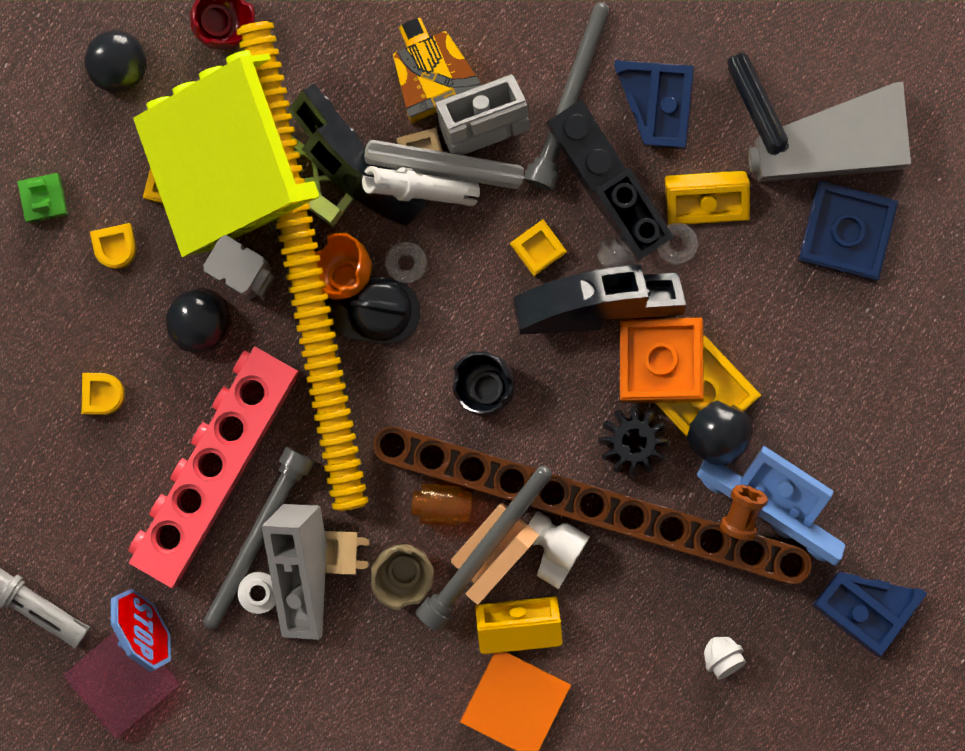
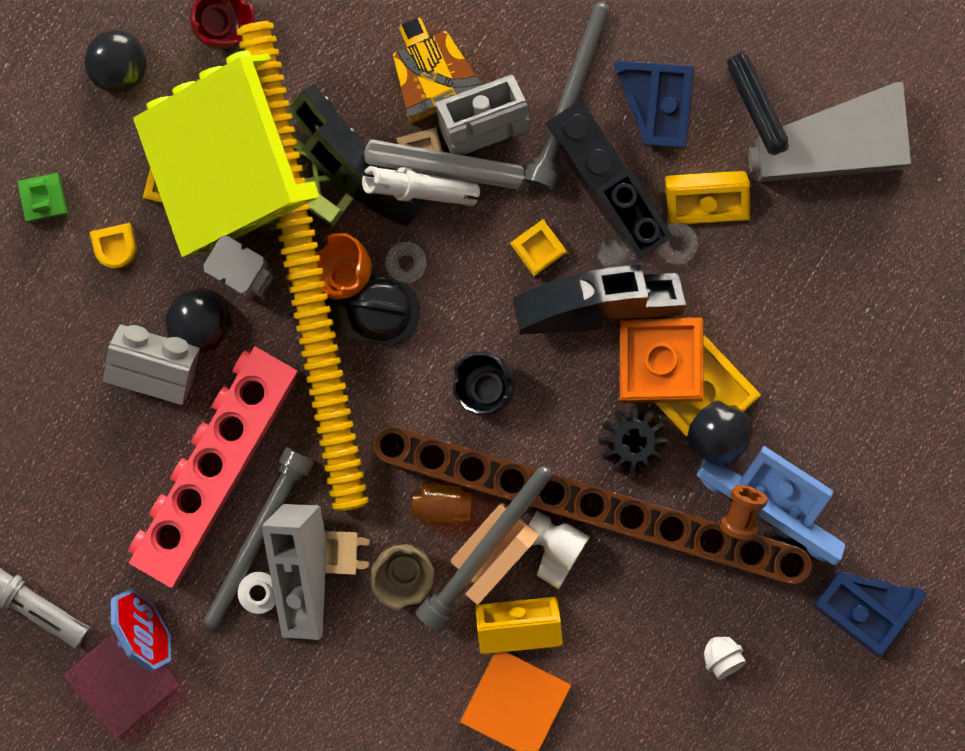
(101, 394): yellow tile -> none
(151, 363): none -> light grey brick
(848, 230): dark blue tile -> none

